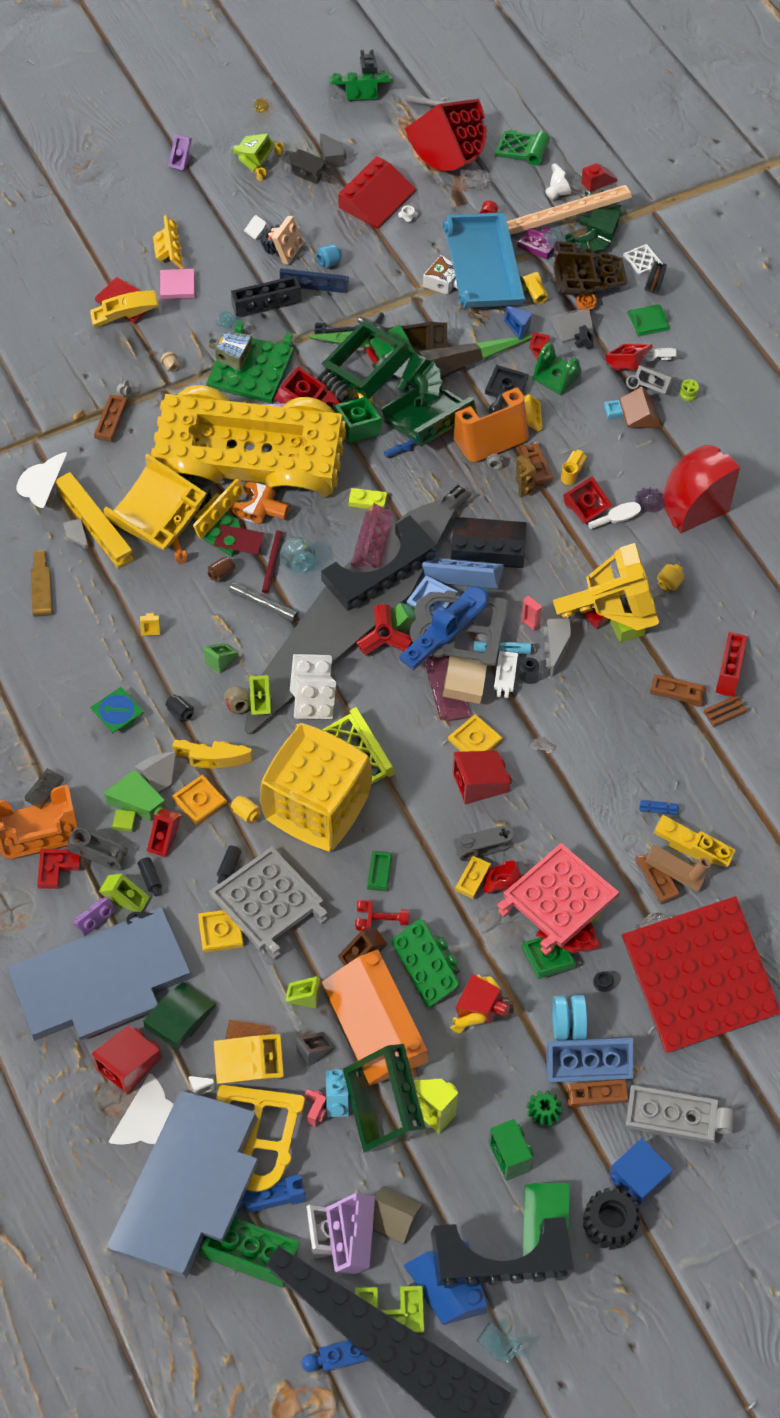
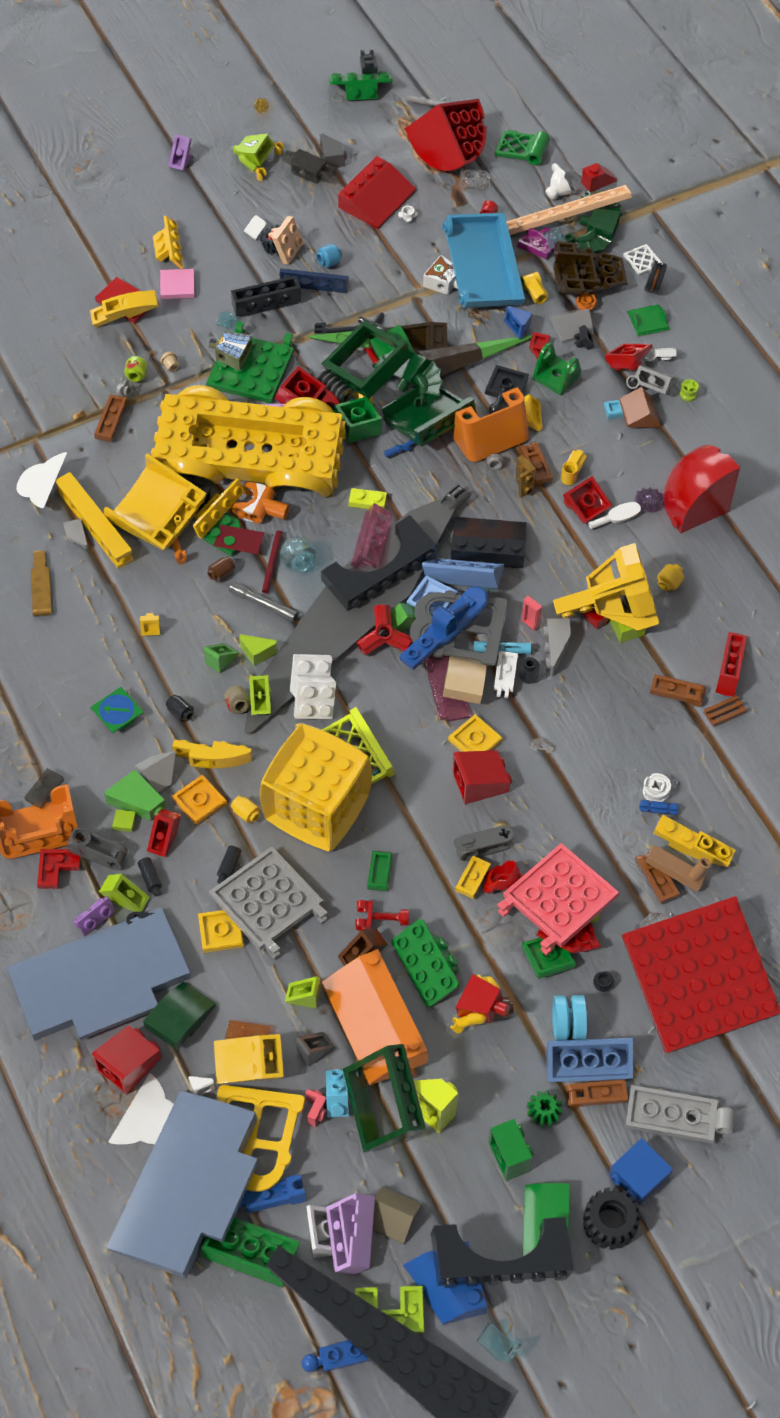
(136, 369): none -> lime head
(257, 648): none -> lime slope
(656, 788): none -> white wheel

